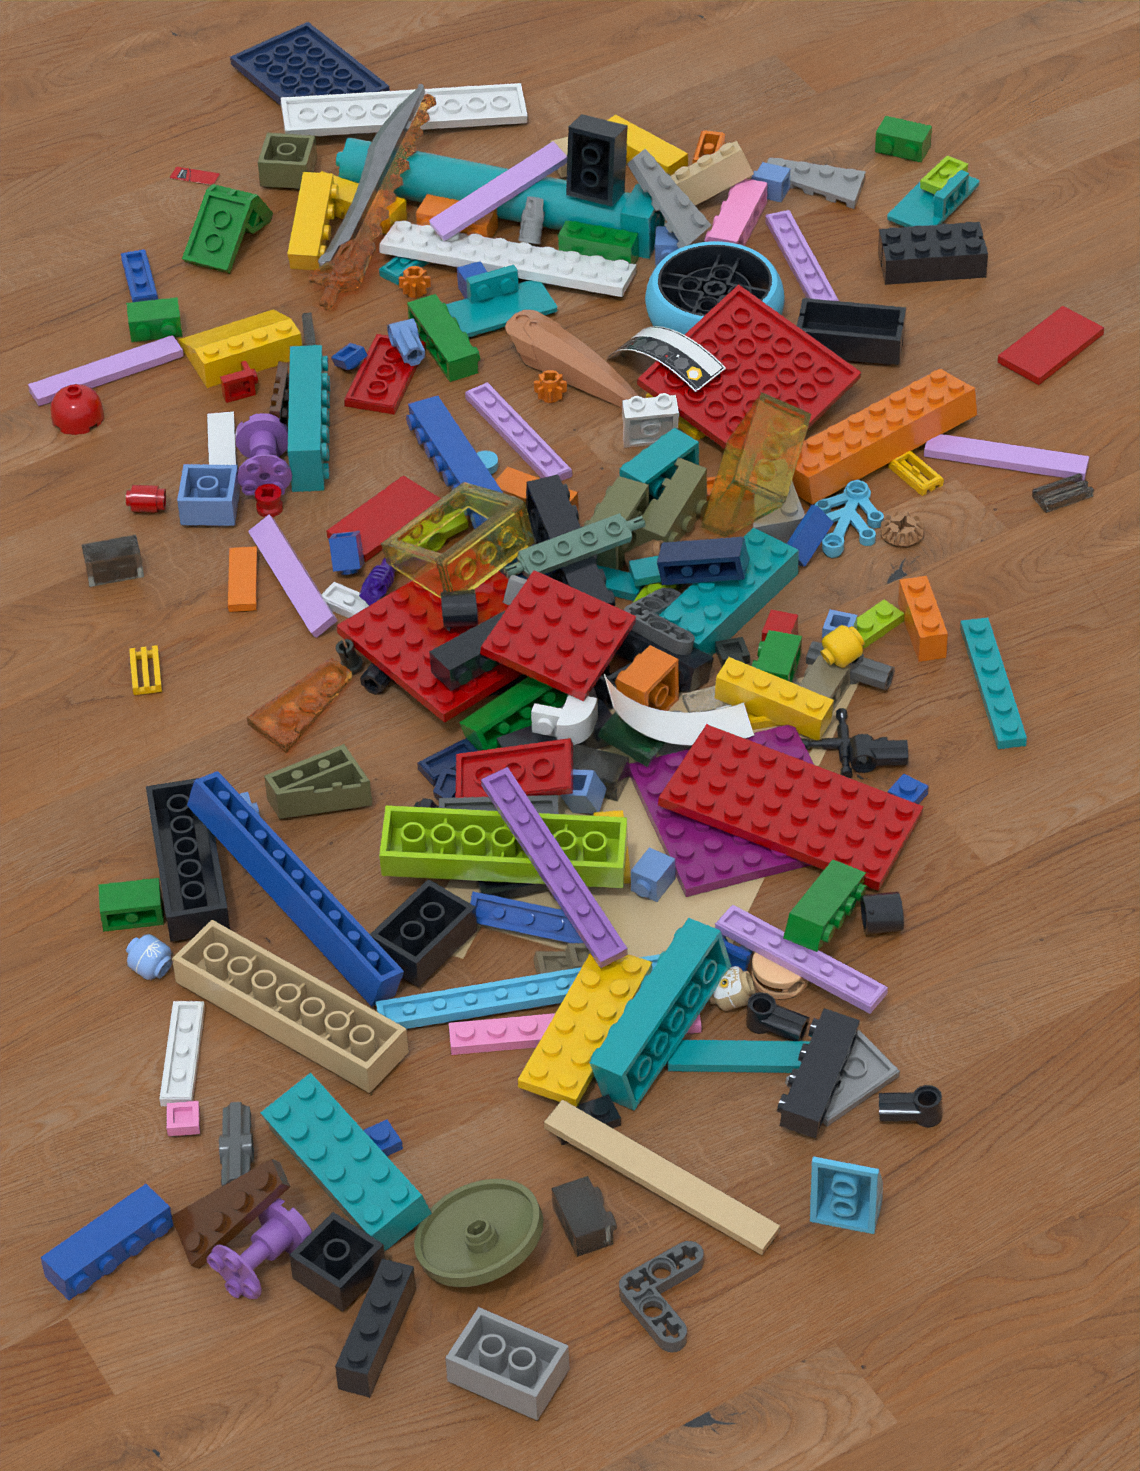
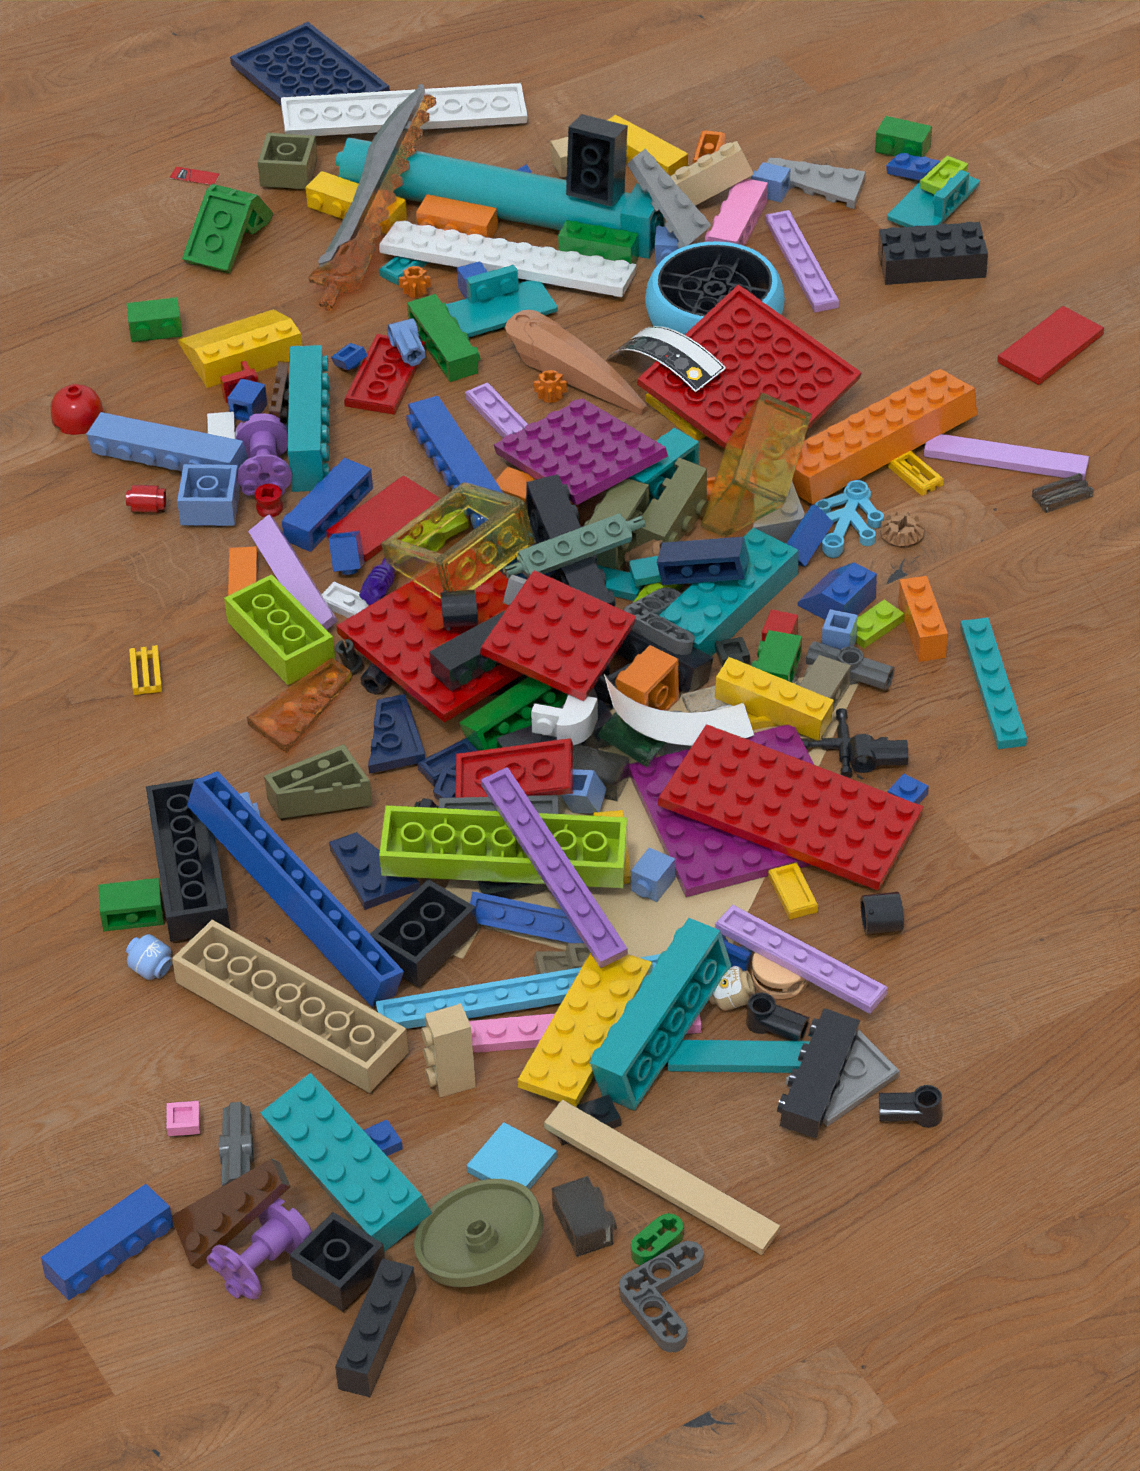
(109, 368): lavender tile -> none
(112, 560): clear smoke brick -> none
(139, 276): blue tile -> none
(161, 444): none -> medium blue brick
(182, 1052): white tile -> none
(247, 399): none -> blue brick
(279, 629): none -> lime brick
(308, 329): clear smoke tile -> none
(312, 220): yellow brick -> none
(327, 504): none -> blue brick
(362, 869): none -> dark blue wing
(394, 736): none -> dark blue wing
(448, 1050): none -> tan brick
(490, 460): medium azure tile -> none
(498, 191): lavender tile -> none
(507, 1363): light grey brick -> none
(512, 1157): none -> medium azure tile
(532, 221): light grey hinge -> none
(582, 447): none -> magenta plate
(648, 419): white plate -> none
(653, 1237): none -> green beam
(793, 891): none -> yellow tile
(825, 906): green brick -> none
(842, 646): yellow head -> none
(843, 590): none -> blue slope
(845, 1195): medium azure slope -> none
(855, 329): black piece -> none
(910, 166): none -> blue plate

